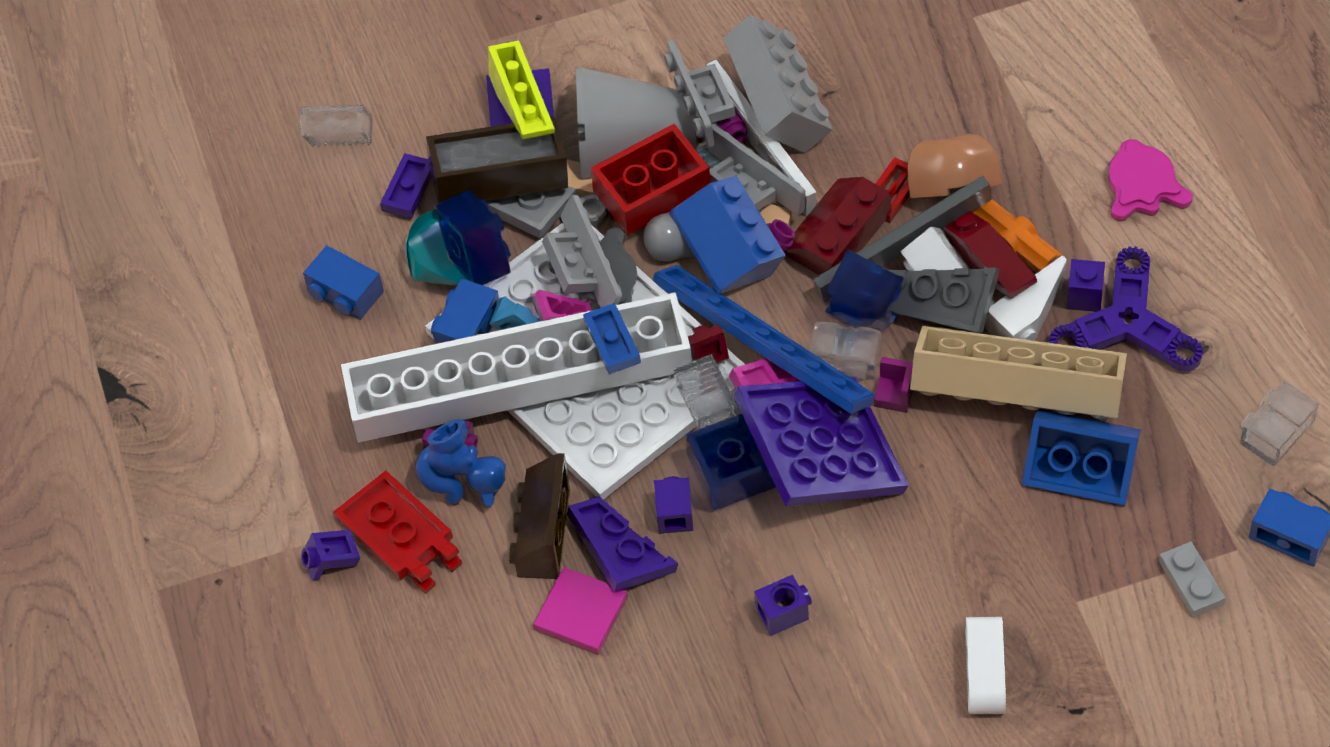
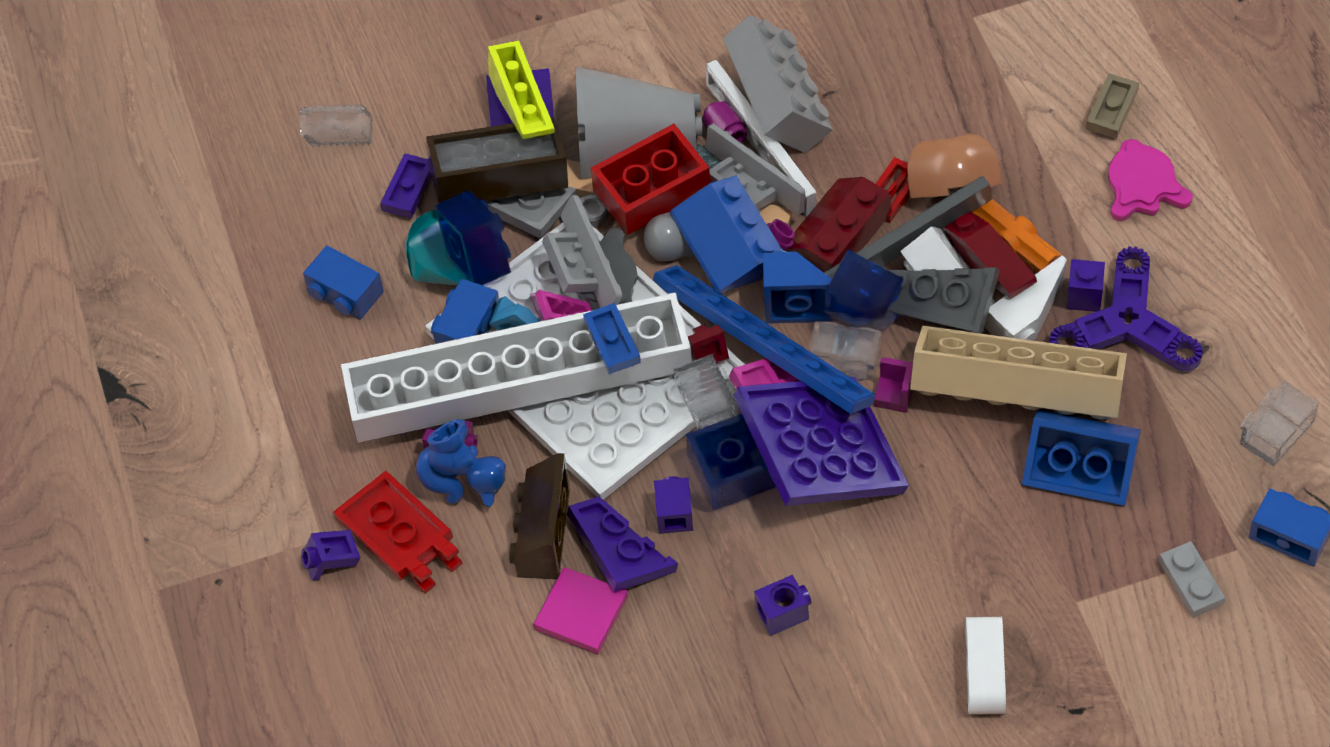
(703, 91): light grey bracket -> none
(794, 289): none -> blue slope
(1112, 105): none -> dark tan plate

